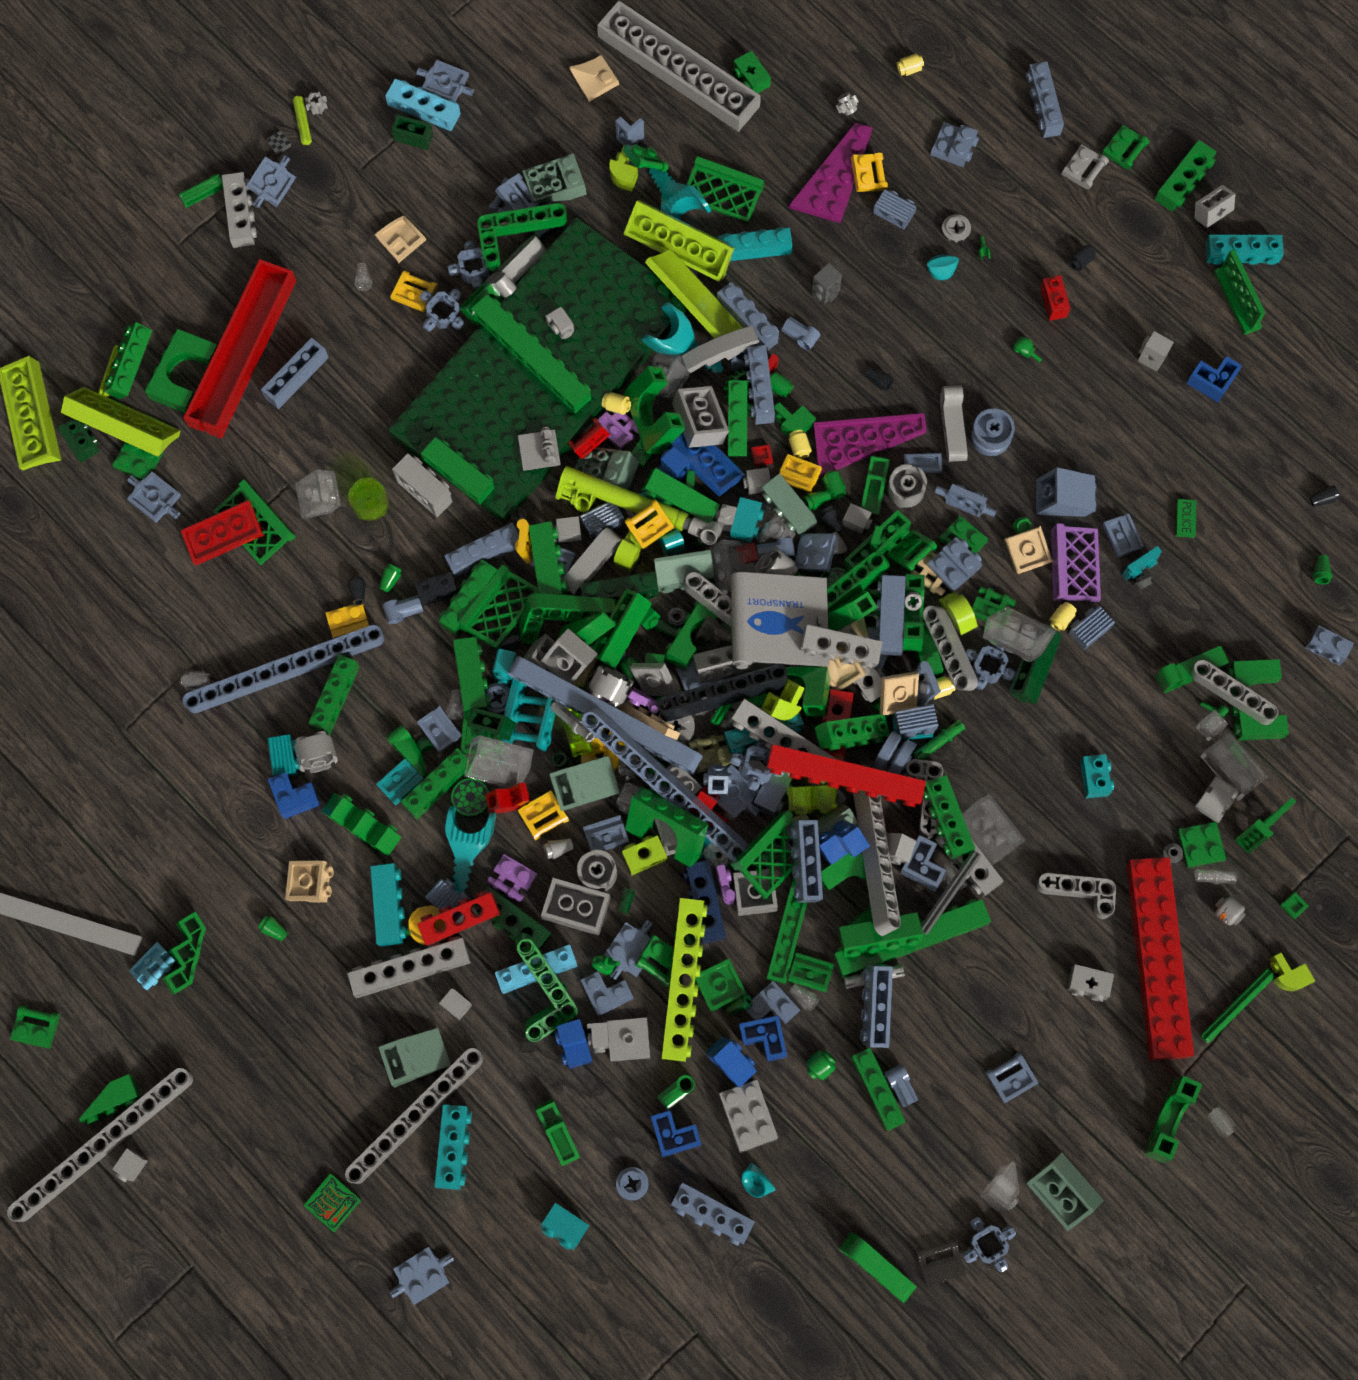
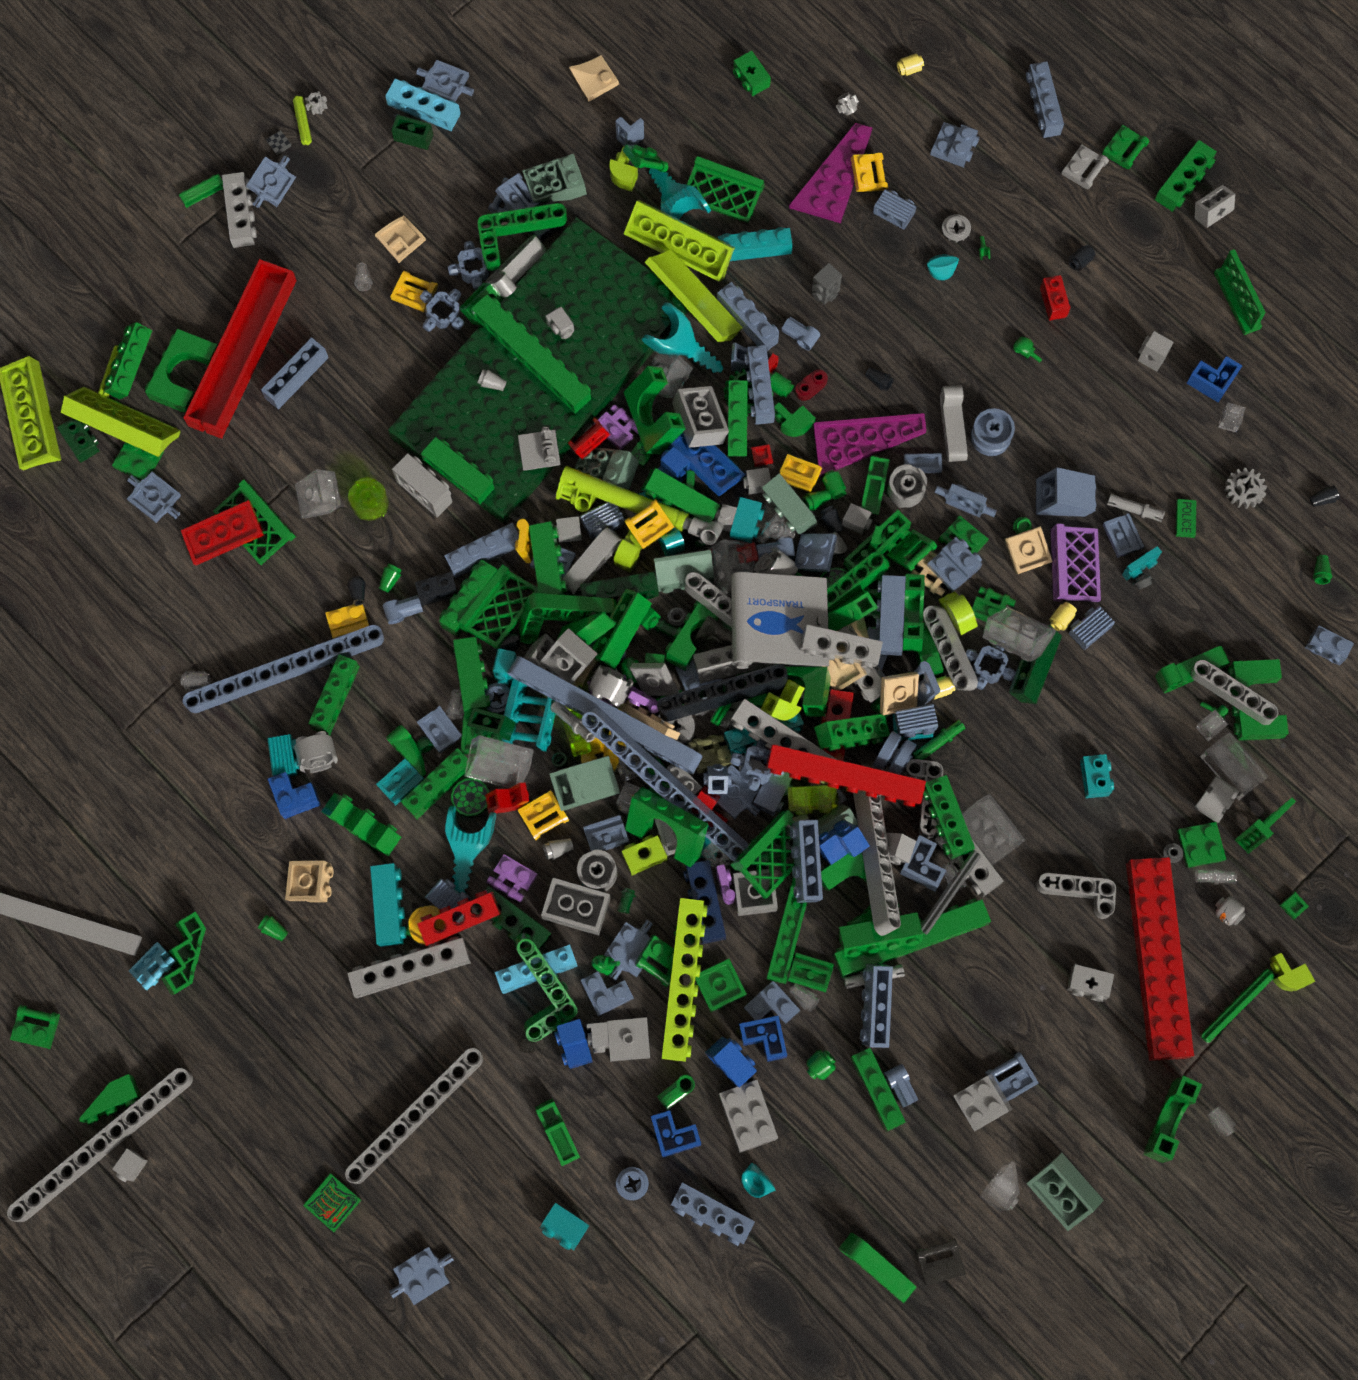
(414, 1057): sand green slope -> none
(452, 1147): teal brick -> none
(455, 1004): light grey panel -> none
(491, 380): none -> light grey cone
(616, 403): light yellow brick -> none
(678, 66): light grey brick -> none
(719, 348): light grey slope -> none
(740, 1004): dark green pin -> none
(799, 444): light yellow brick -> none
(812, 384): none -> dark red plate
(918, 603): light grey bush -> none
(982, 1102): none -> light grey brick
(1007, 1233): sand blue piece -> none
(1135, 507): none -> light grey pin
(1231, 417): none -> clear brick
(1249, 248): teal brick -> none
(1254, 490): none -> light grey gear

